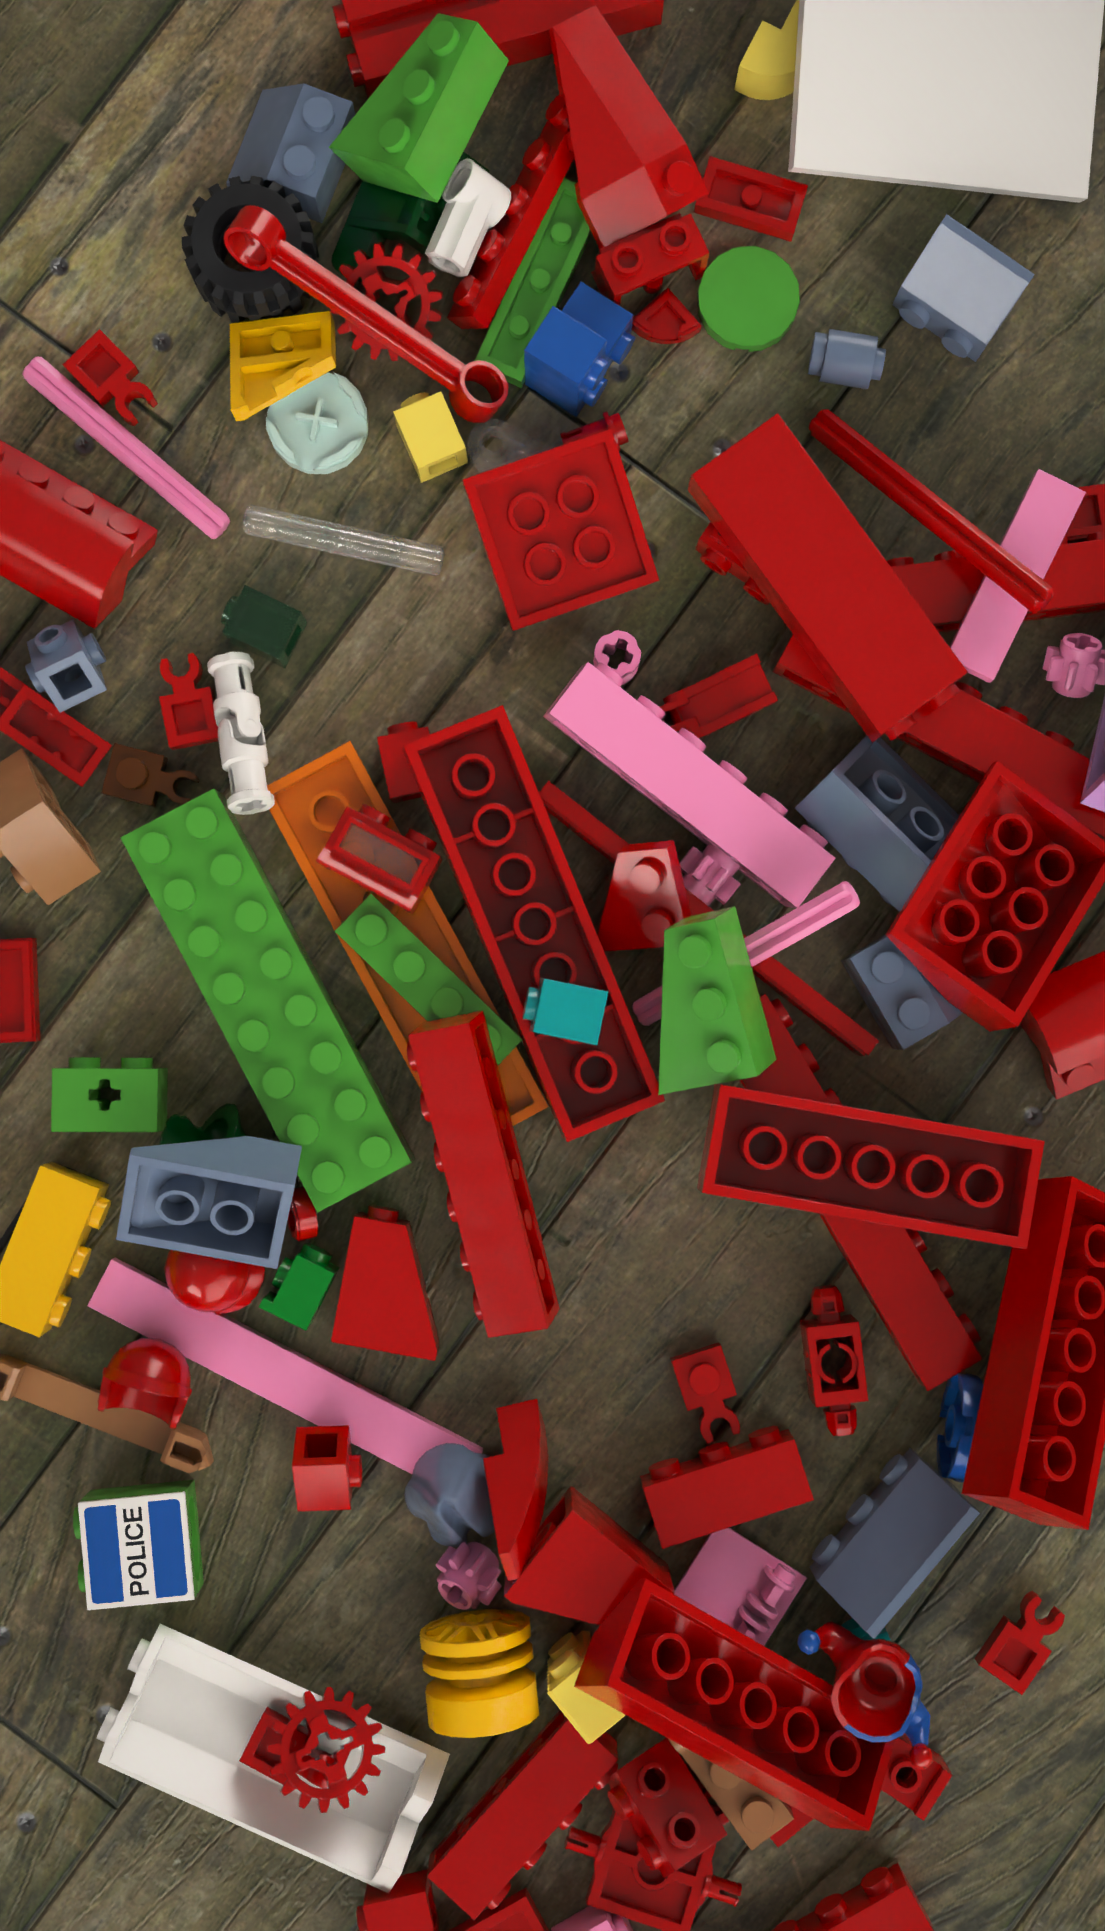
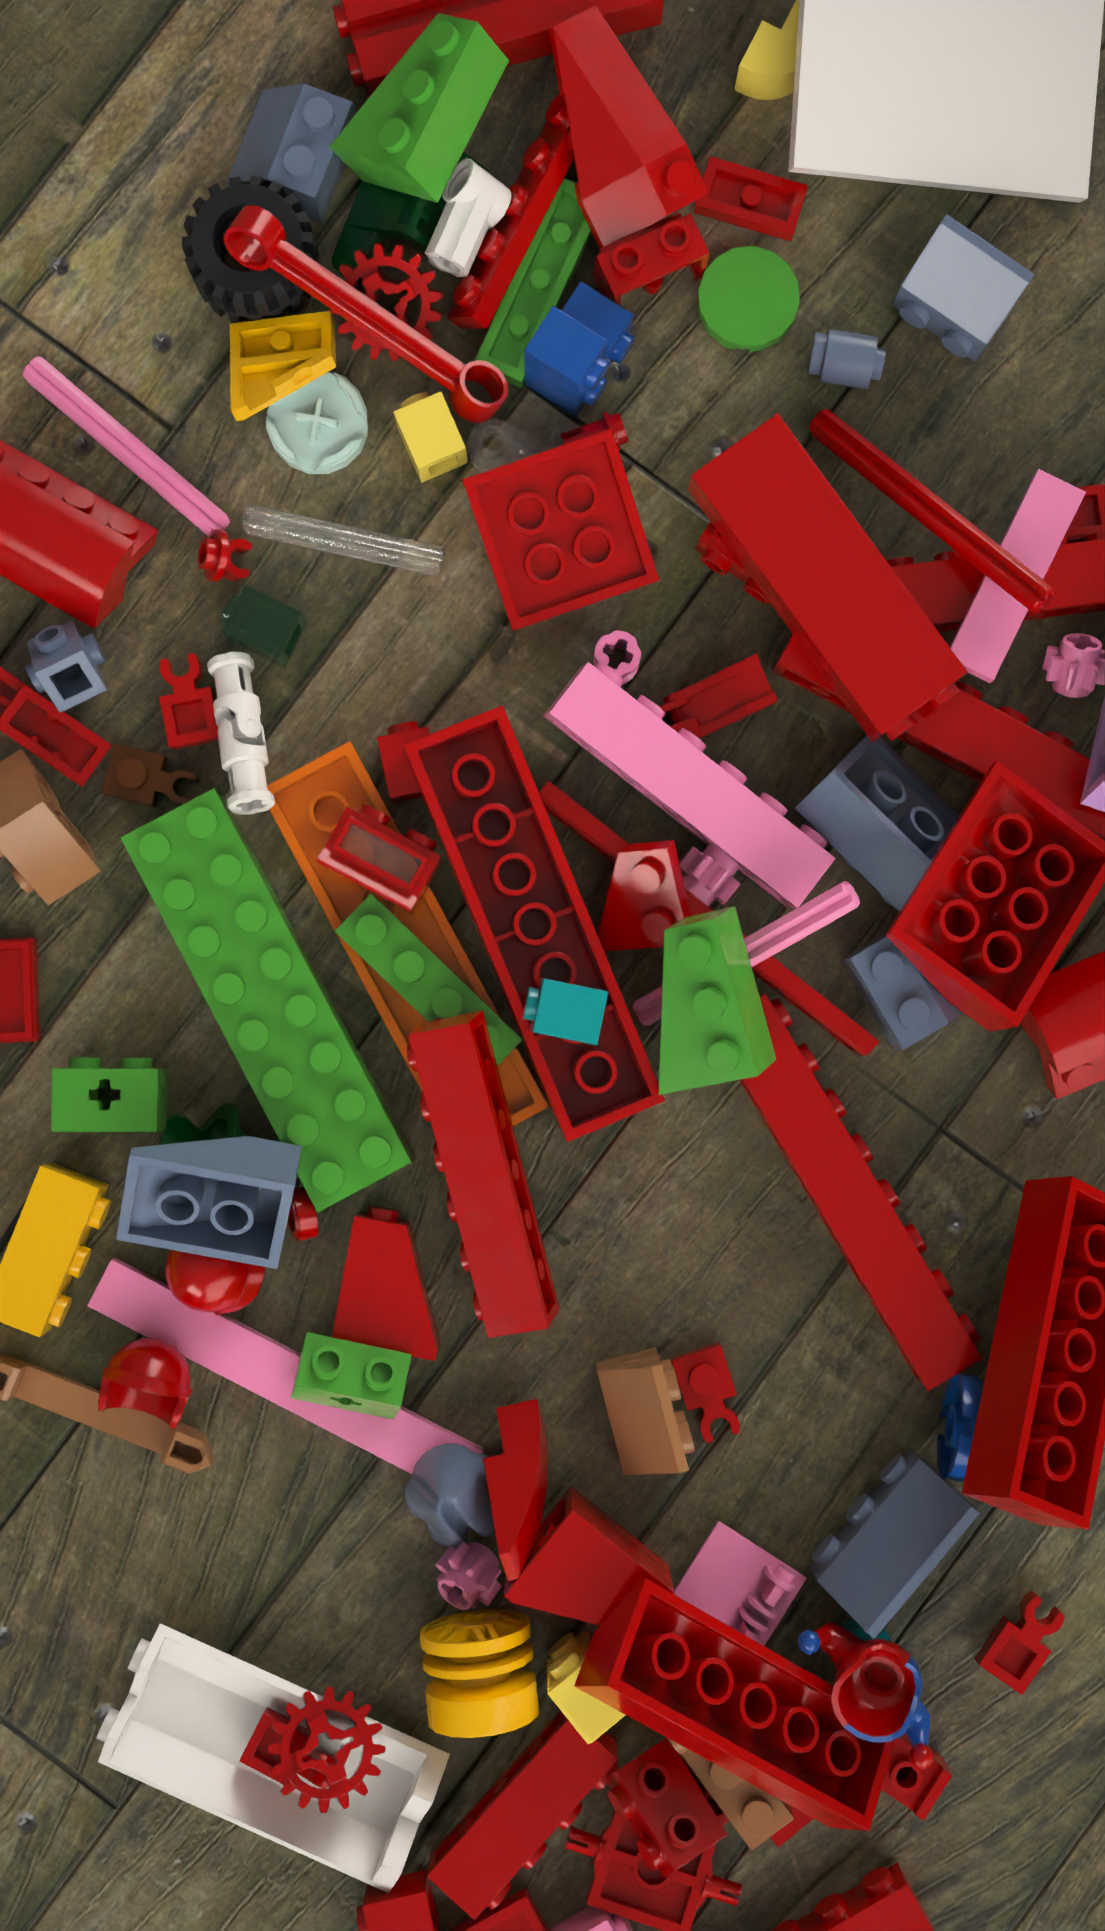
(107, 374): red plate -> none
(139, 1545): piece -> none
(215, 557): none -> red plate
(301, 1286): green brick -> none
(325, 1468): red brick -> none
(351, 1376): none -> bright green brick
(641, 1413): none -> medium nougat slope
(665, 321): red tile -> none
(725, 1486): red brick -> none
(840, 1414): red piece -> none
(870, 1166): red brick -> none

